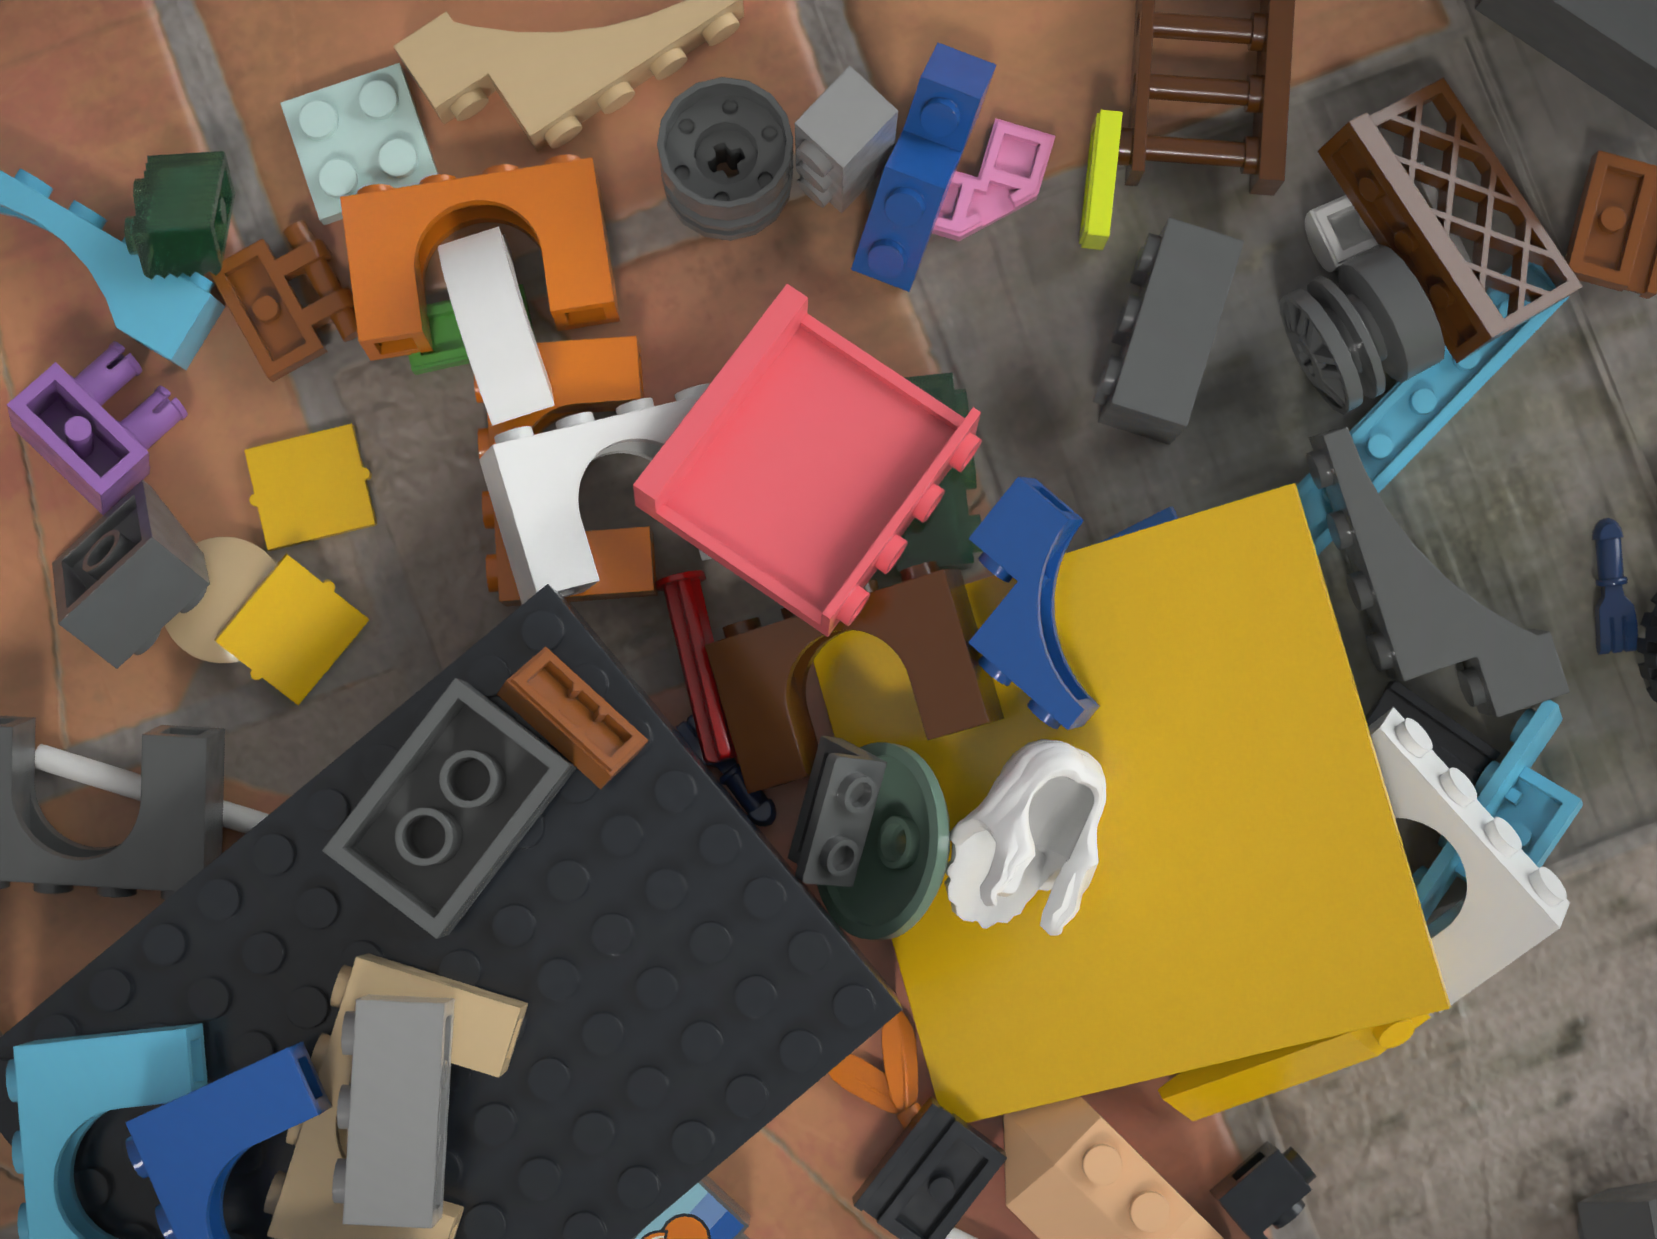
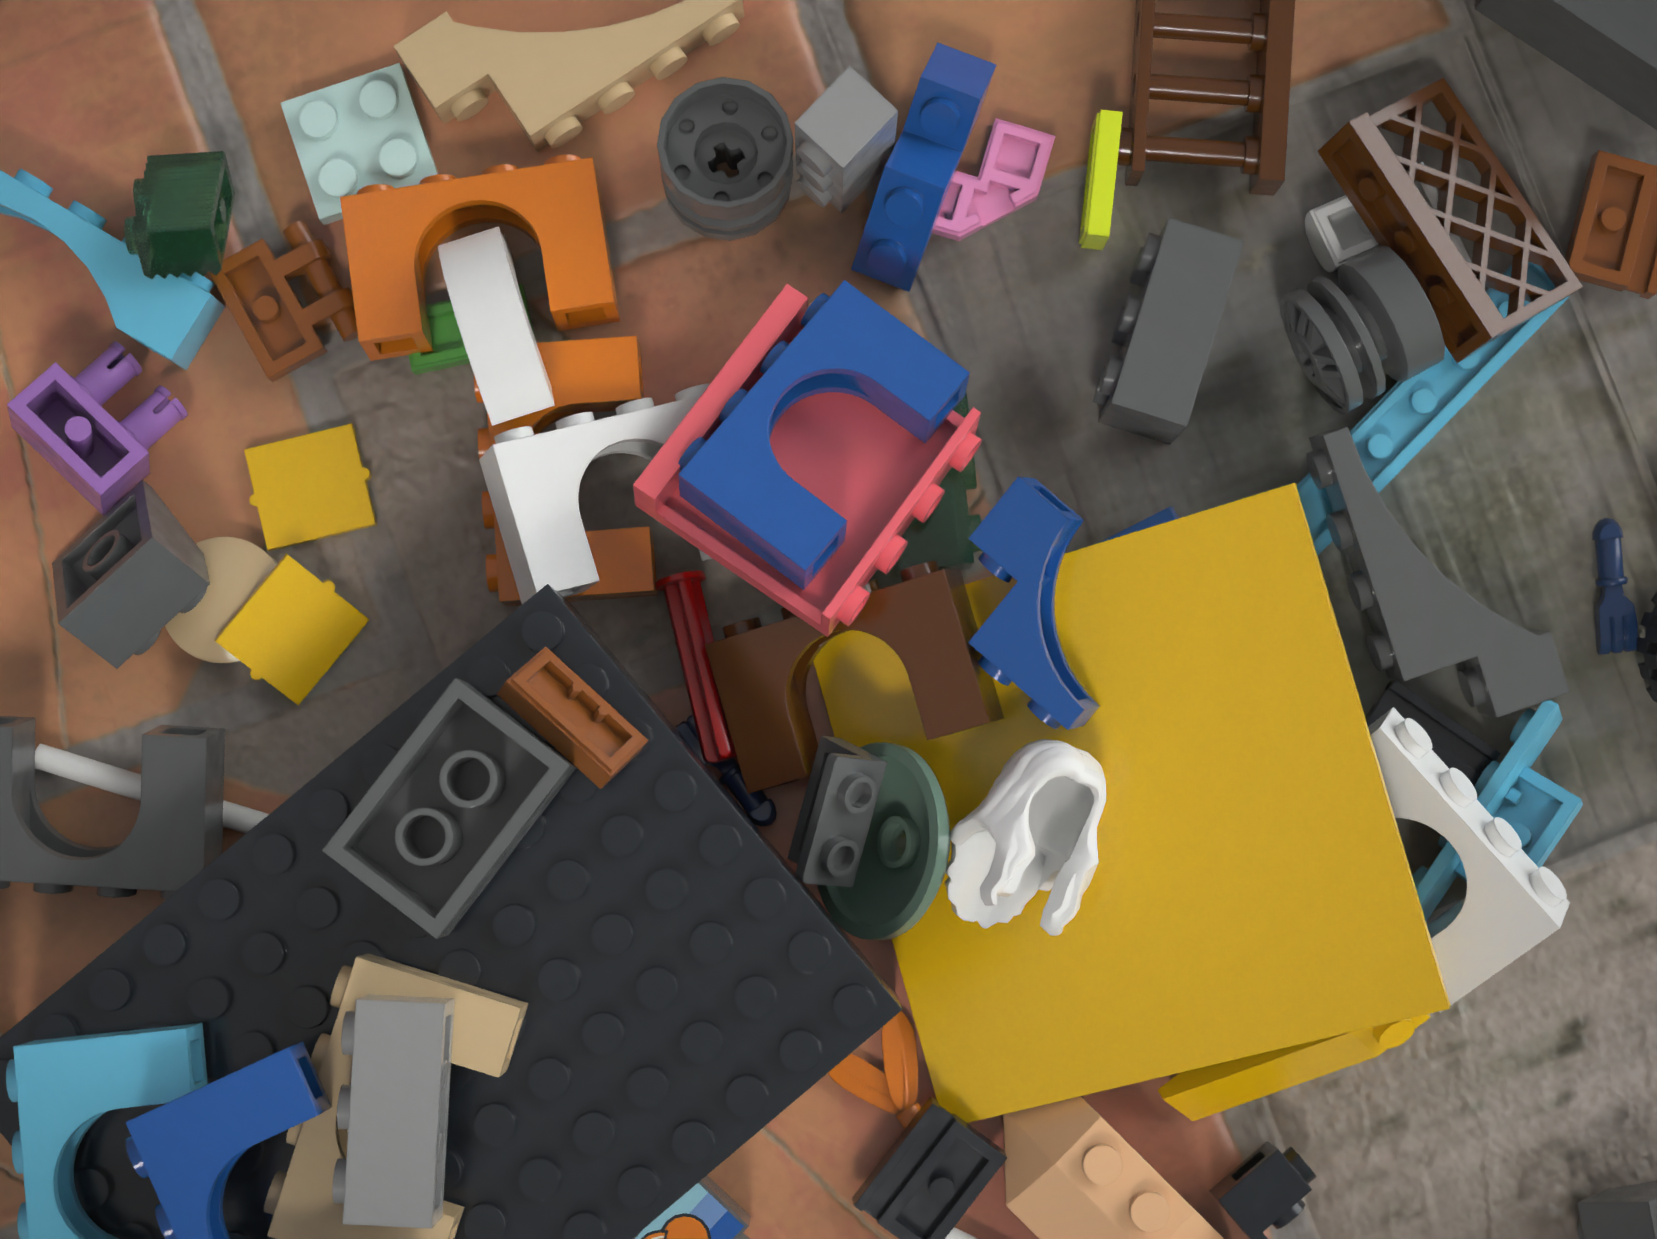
(843, 348): none -> blue arch

